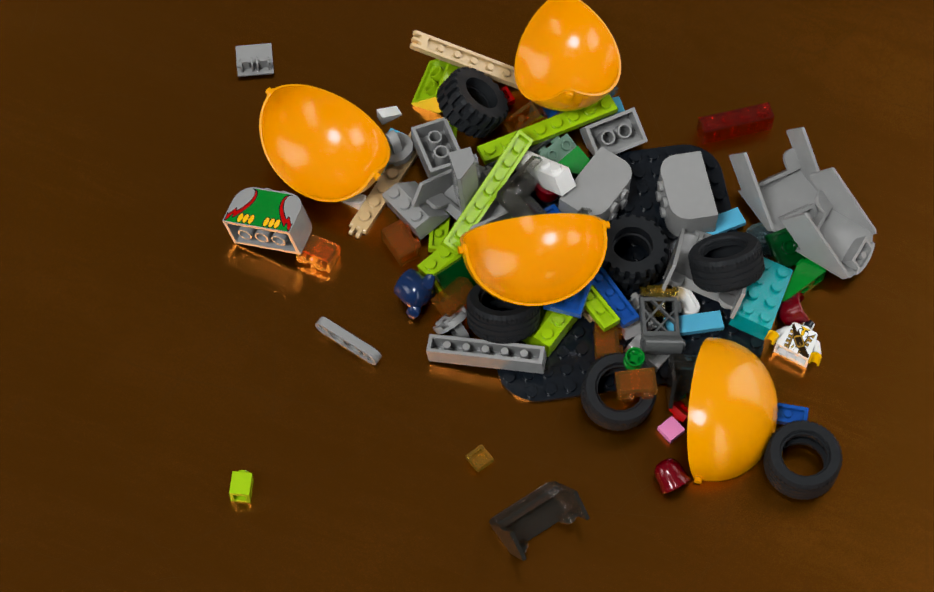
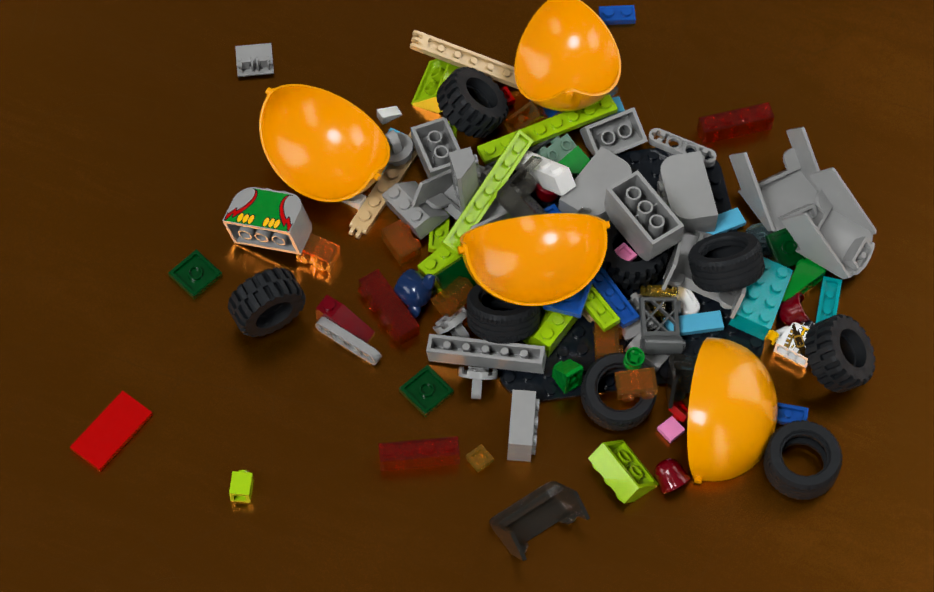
(111, 431): none -> red tile
(195, 274): none -> dark green tile
(266, 302): none -> black tyre
(344, 318): none -> dark red slope
(389, 307): none -> clear red brick
(419, 453): none -> clear red brick
(426, 390): none -> dark green tile
(477, 374): none -> light grey tile
(523, 425): none -> light grey brick
(567, 375): none -> green slope
(617, 14): none -> blue plate
(622, 471): none -> lime slope
(625, 252): none -> bright pink tile
(642, 216): none -> light grey brick
(681, 148): none -> light grey beam
(828, 298): none -> teal plate
(839, 353): none -> black tyre

